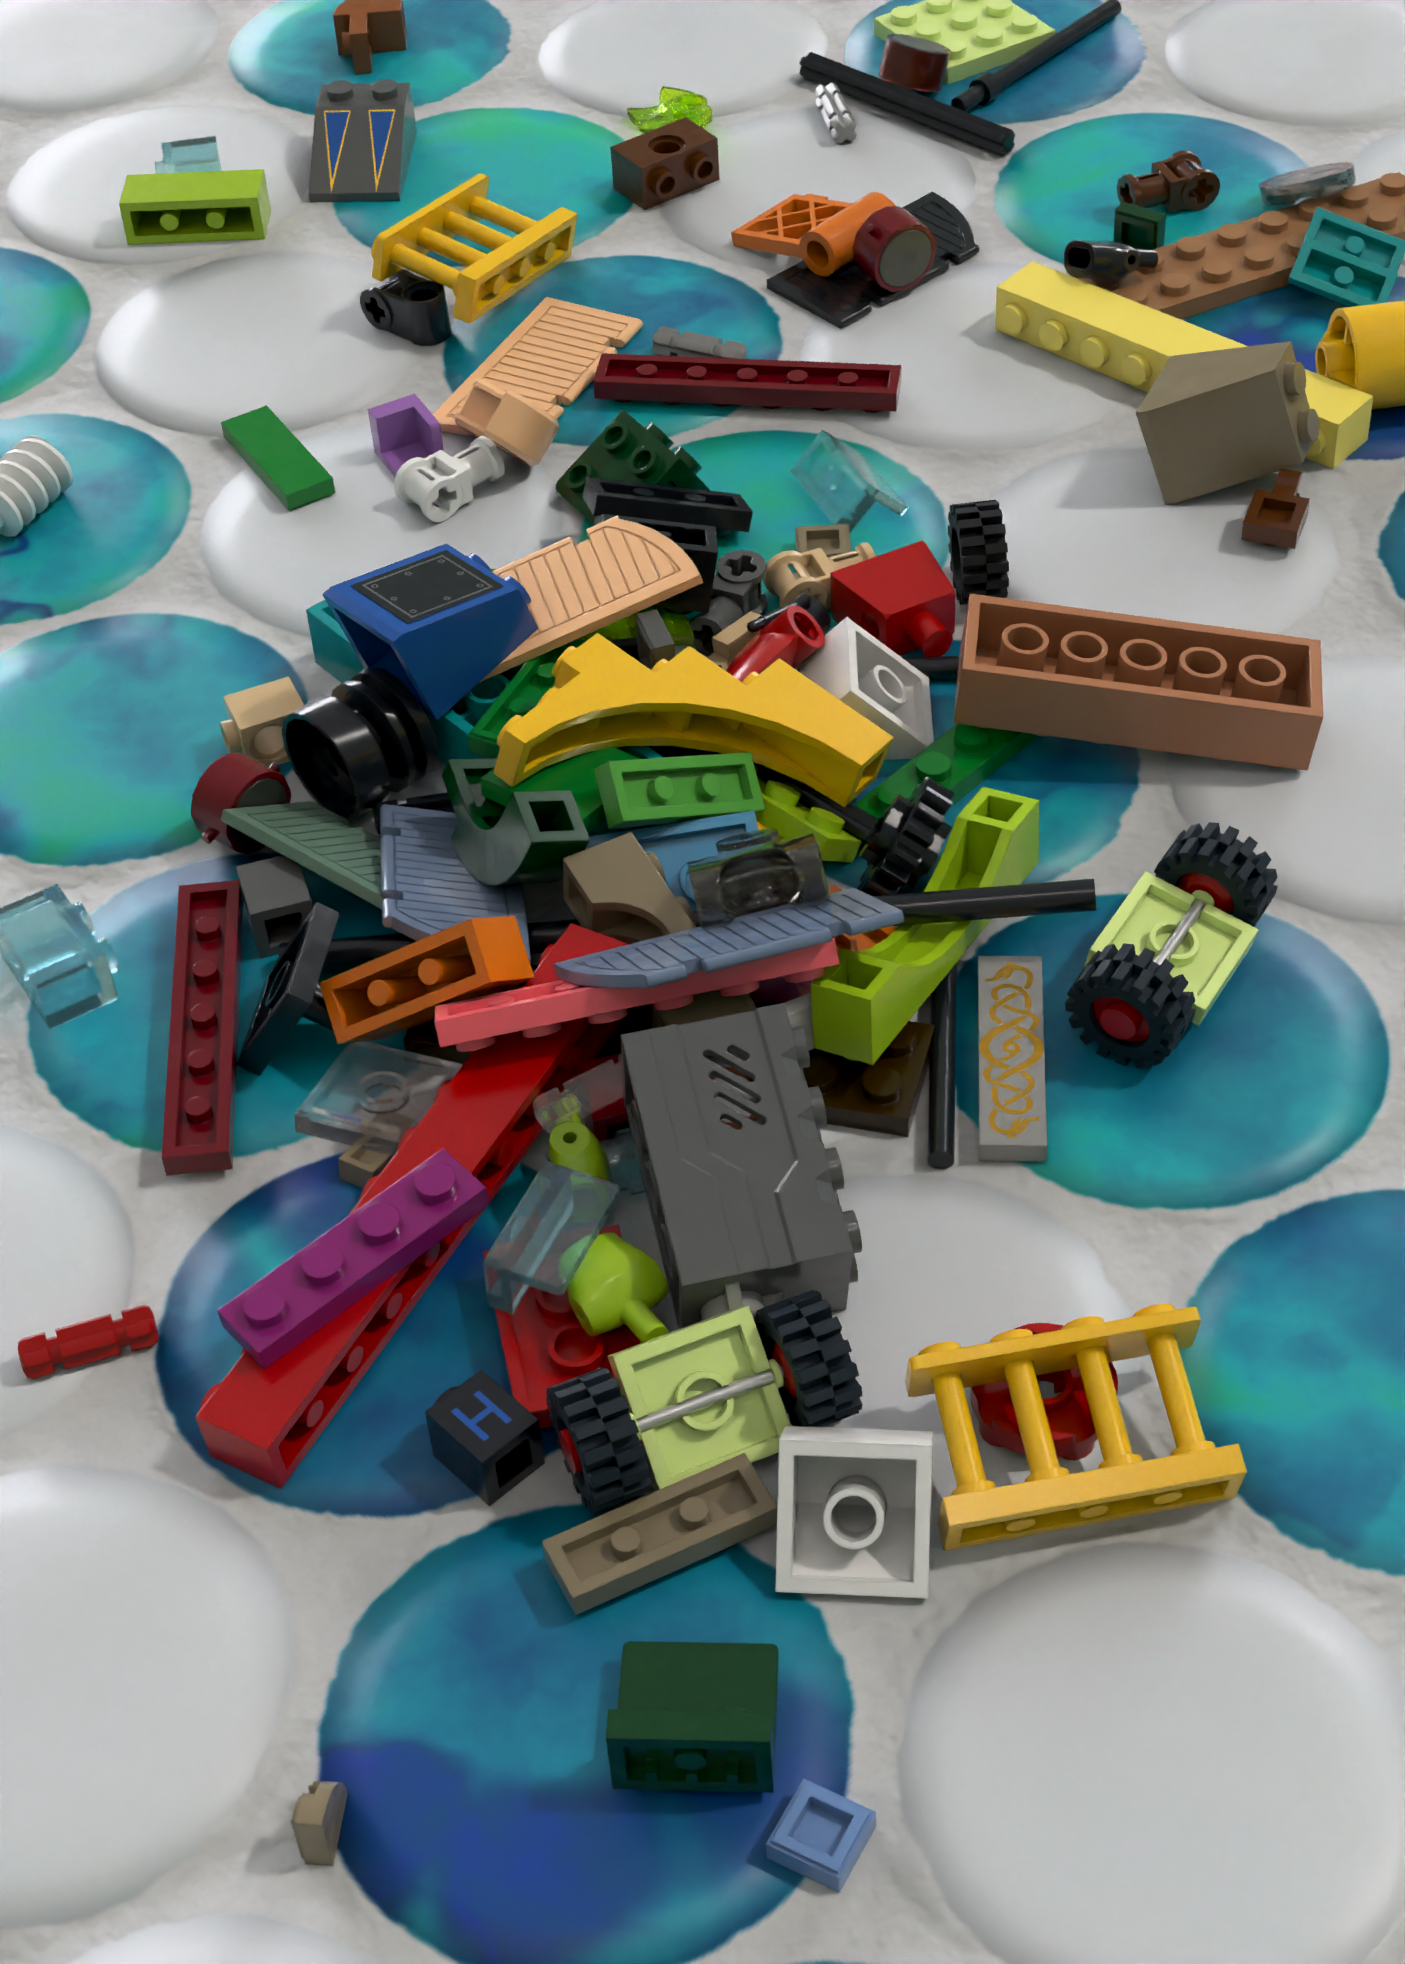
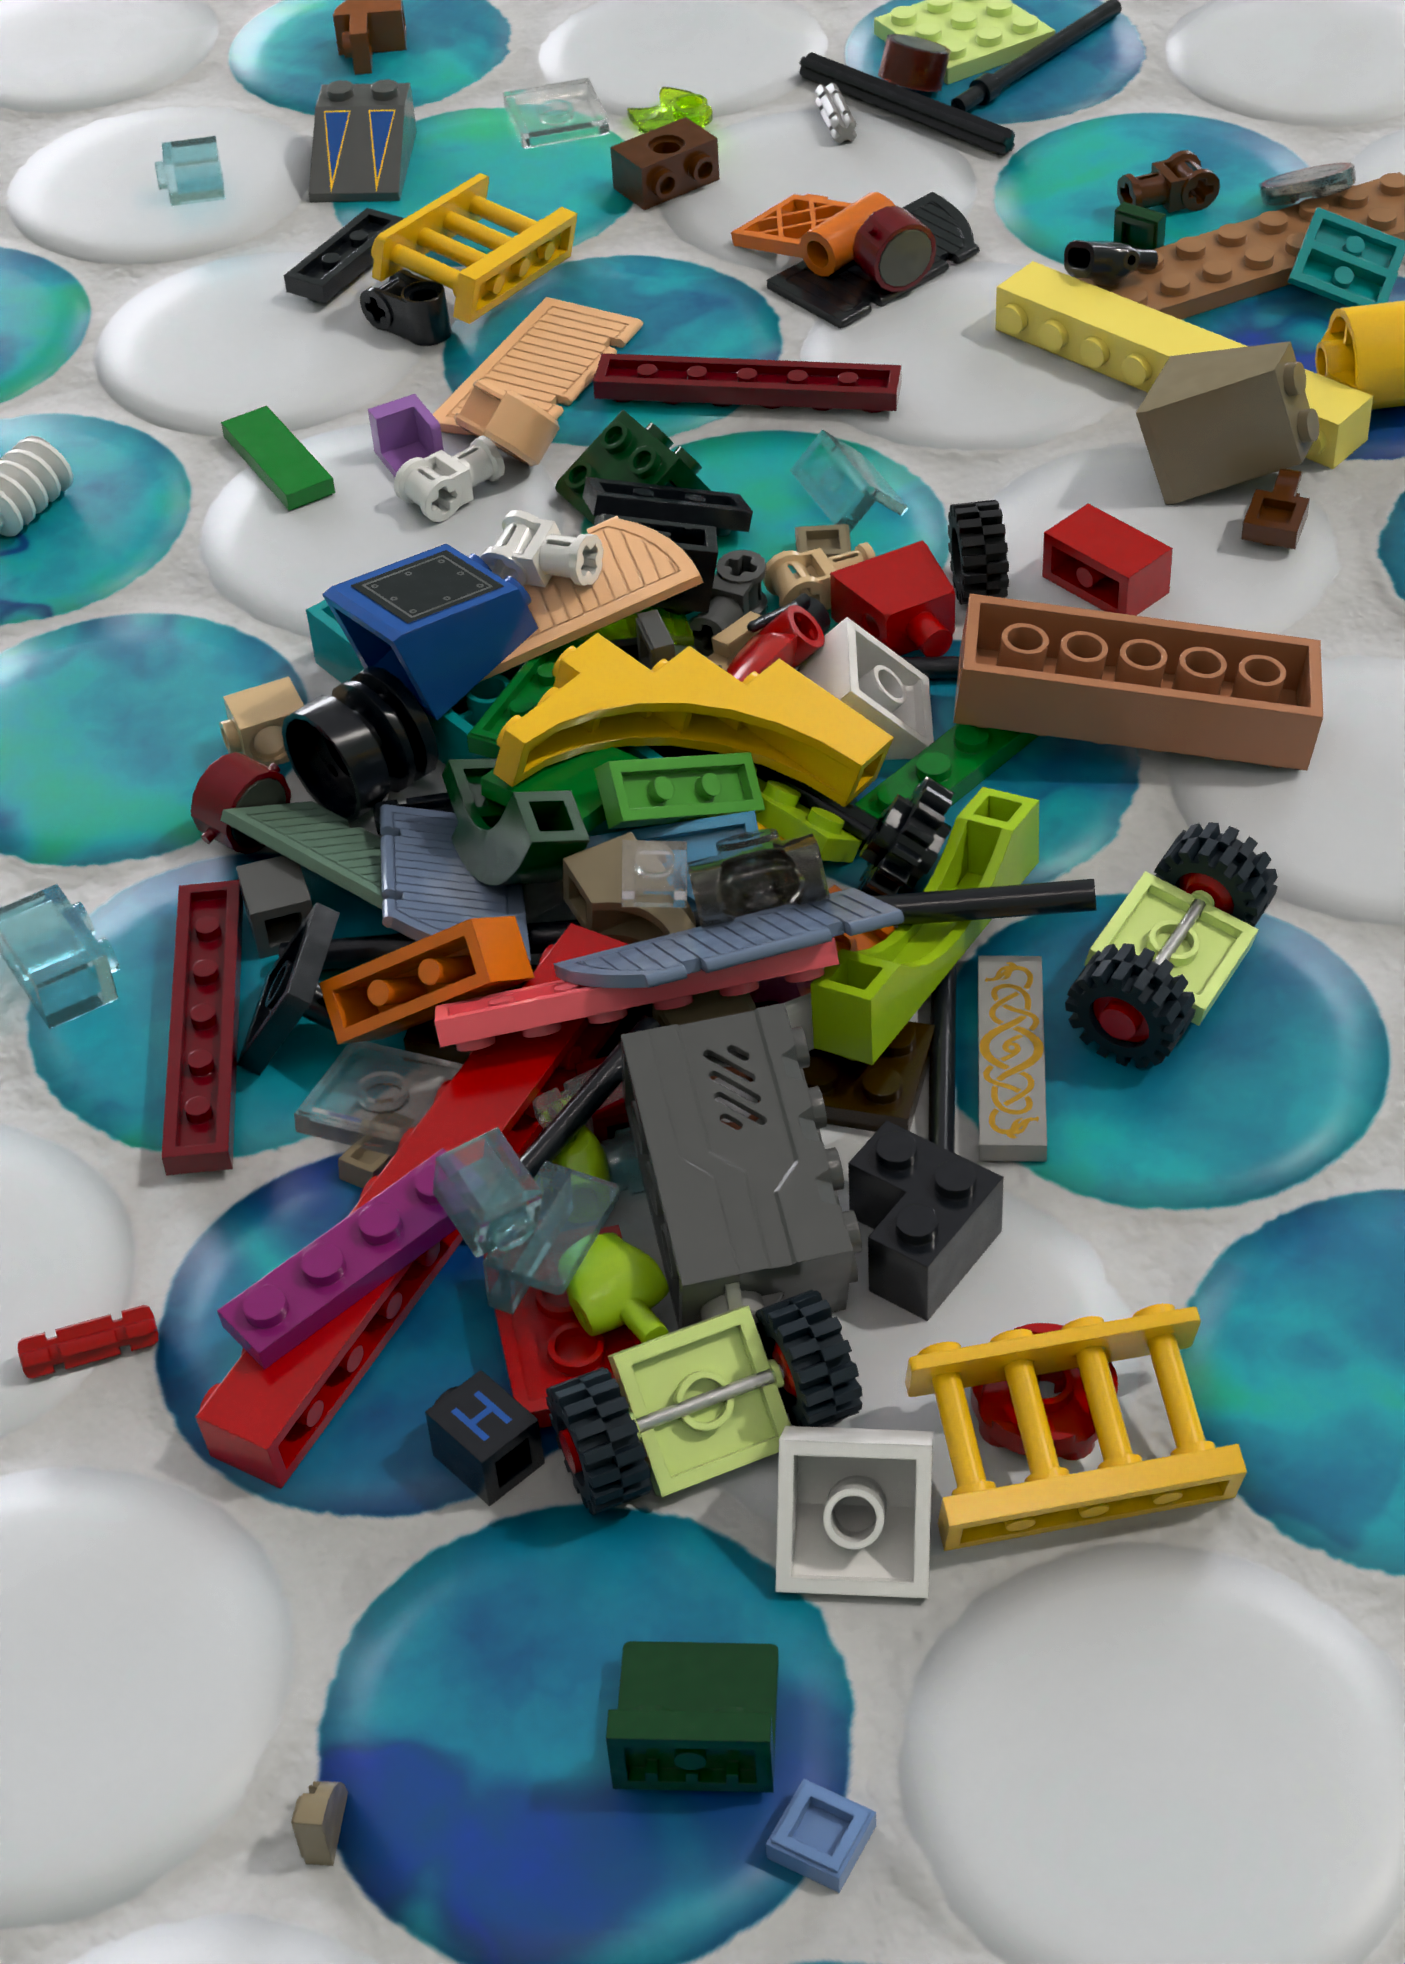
(195, 206): lime brick -> none
(339, 257): none -> black plate
(488, 1193): none -> clear light blue brick
(536, 550): none -> white connector
(556, 113): none -> clear tile
(580, 1107): none -> black bar
(654, 874): none -> clear plate
(660, 1533): dark tan plate -> none
(669, 342): light grey axle -> none
(927, 1215): none -> black brick
(1106, 561): none -> red brick

